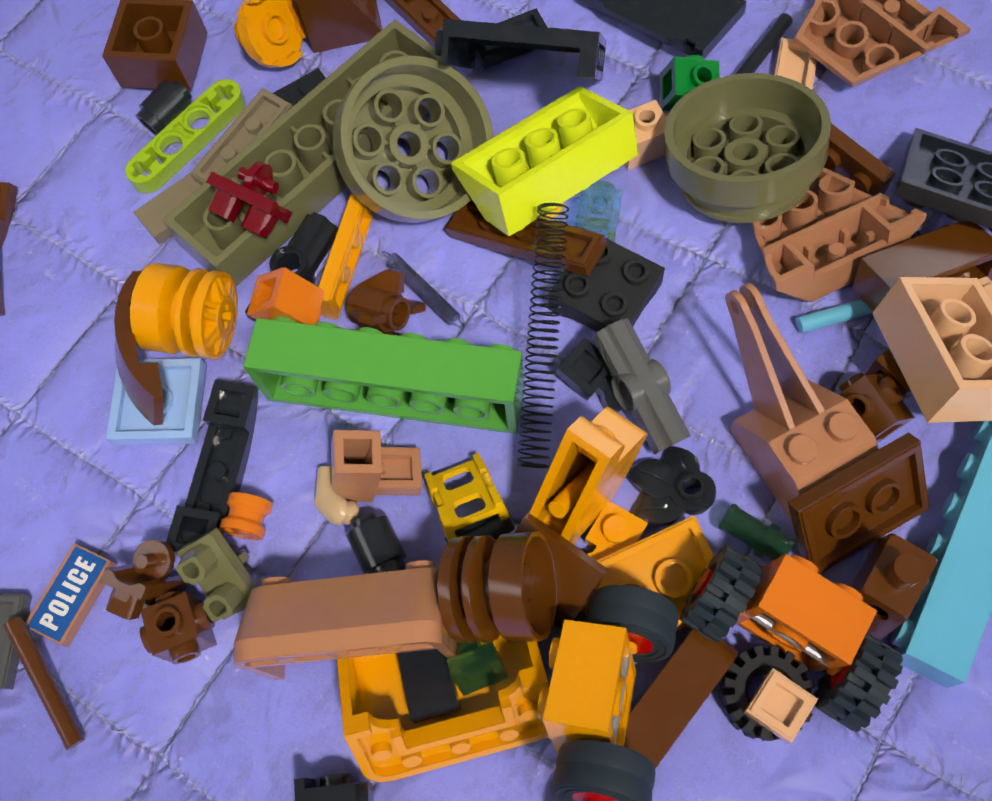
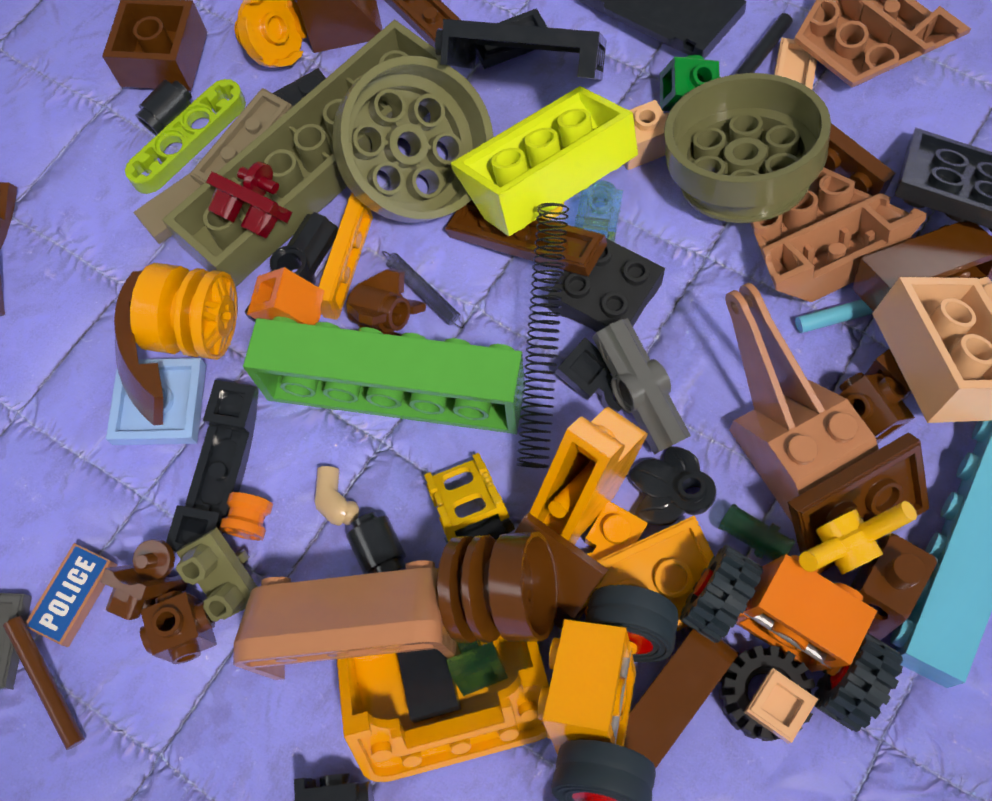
(367, 469): nougat brick -> none
(852, 541): none -> yellow bar

